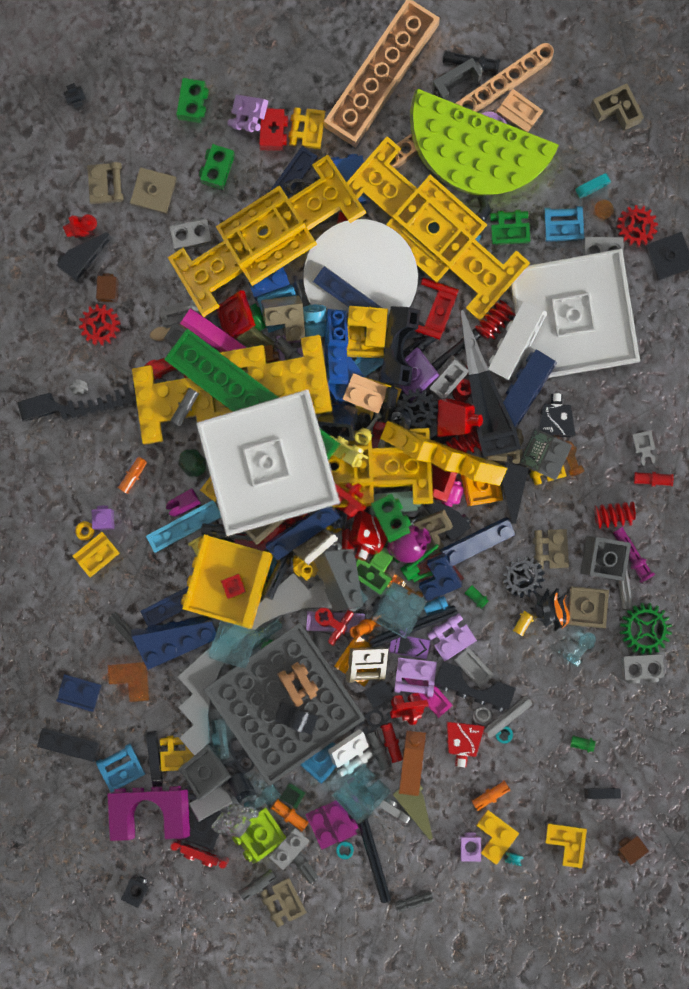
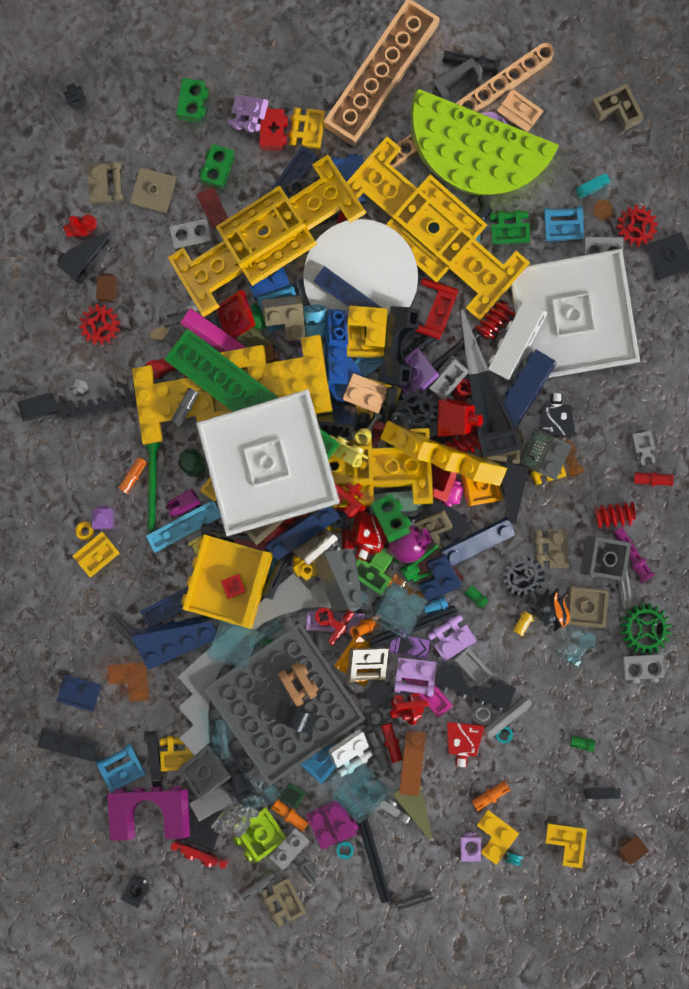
(152, 449): none -> green piece
(212, 207): none -> clear red plate

